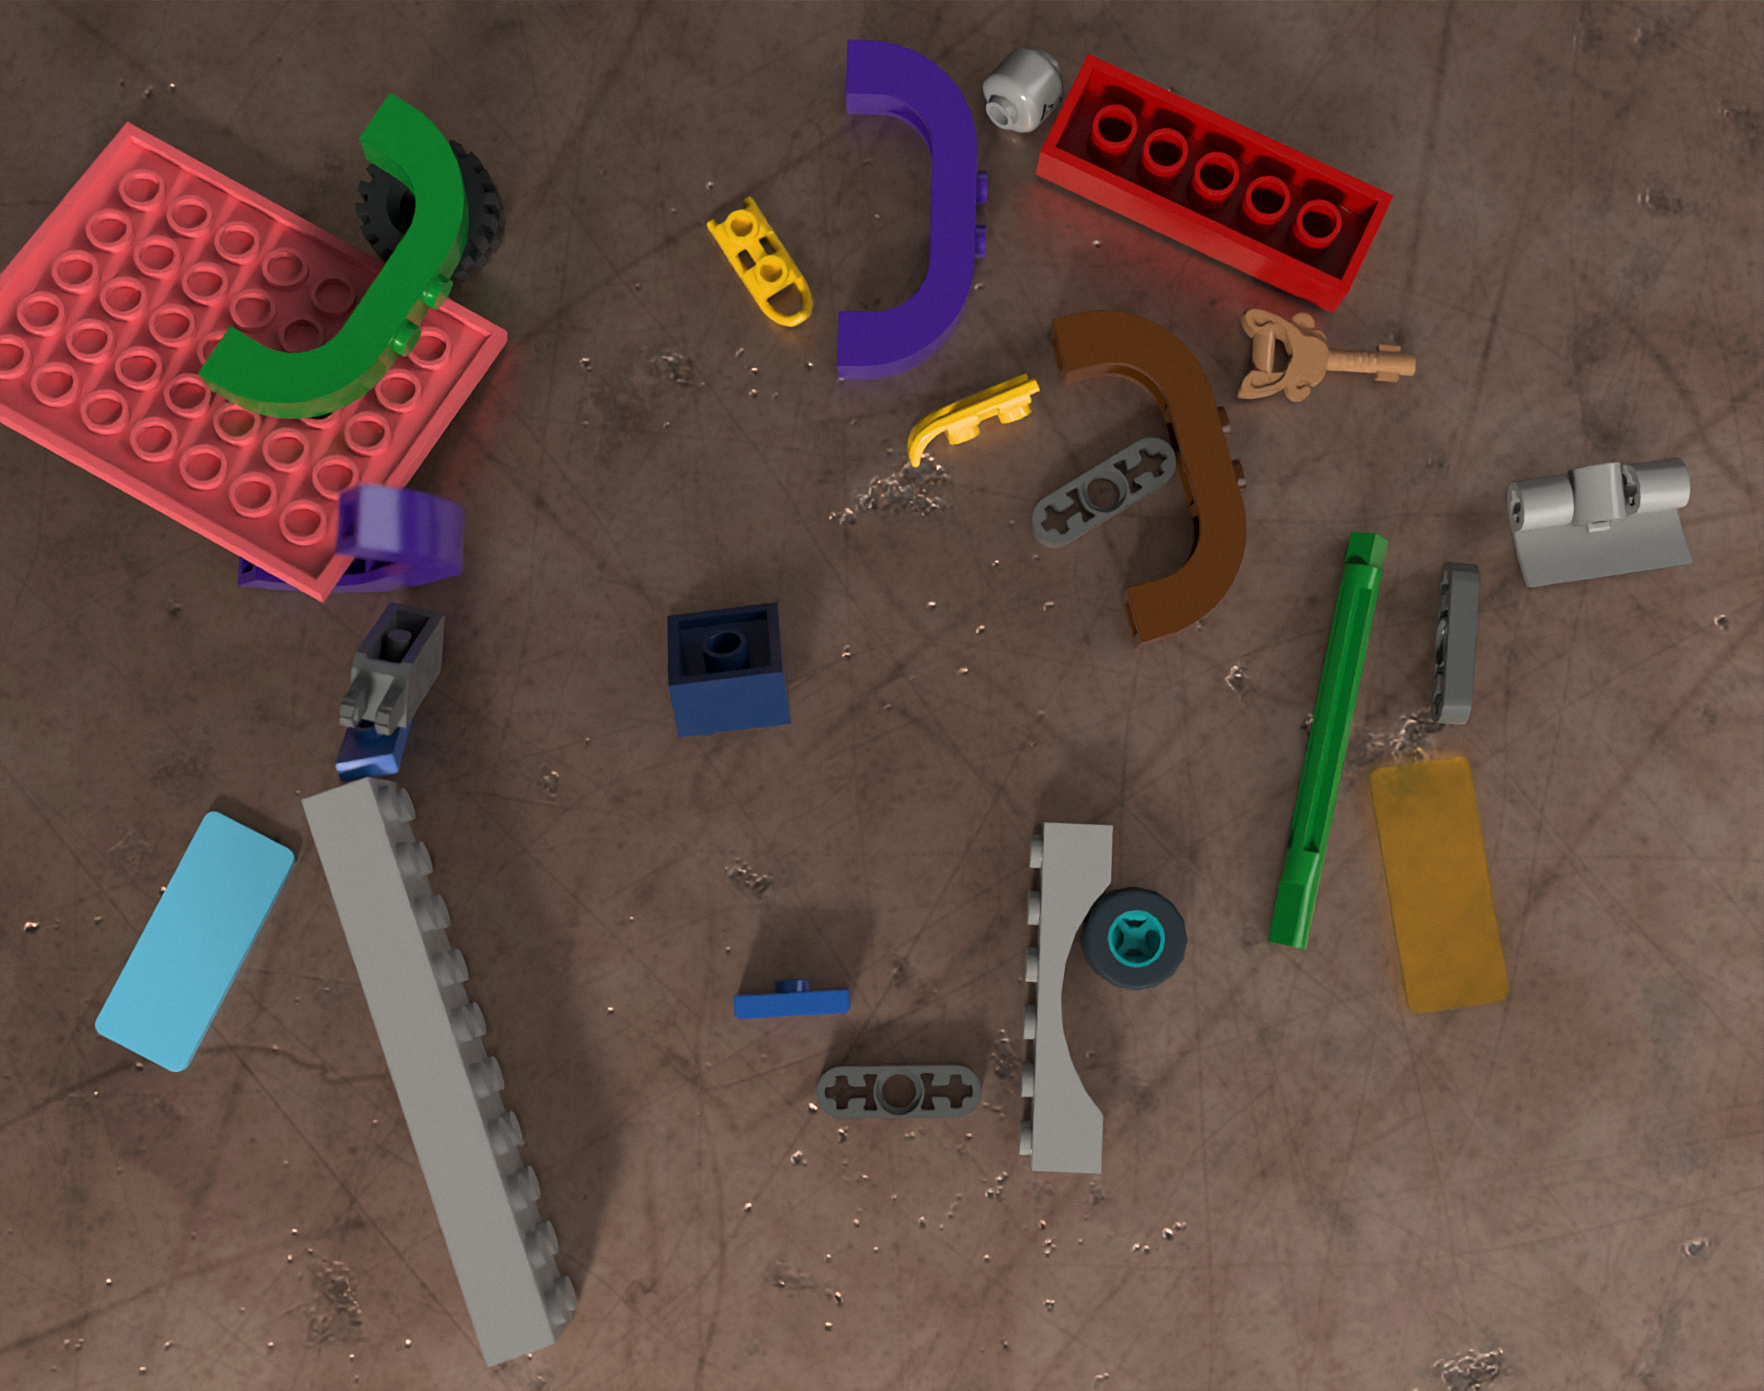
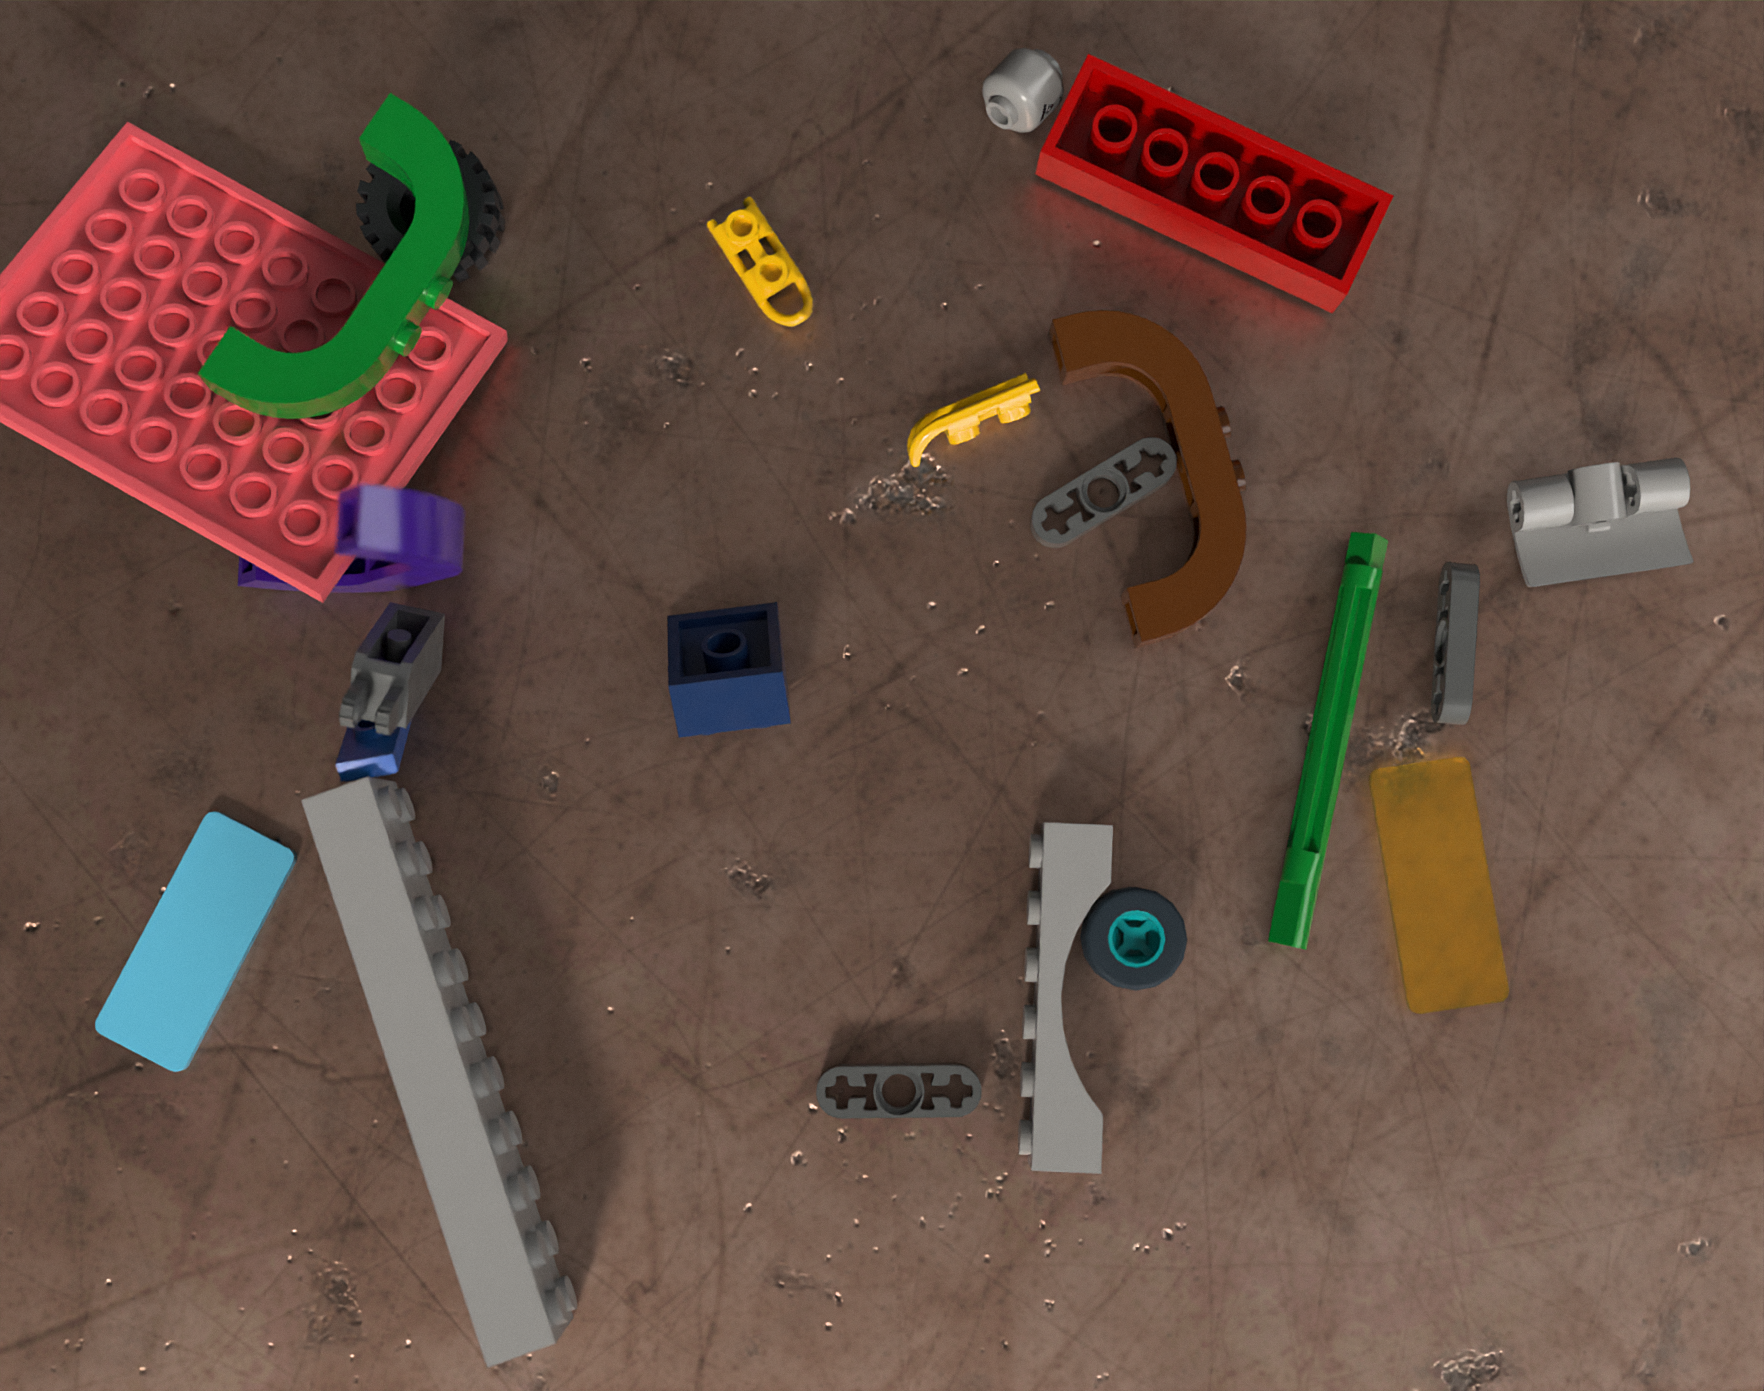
(792, 998): blue plate -> none
(910, 87): dark purple arch -> none
(1308, 357): medium nougat piece -> none

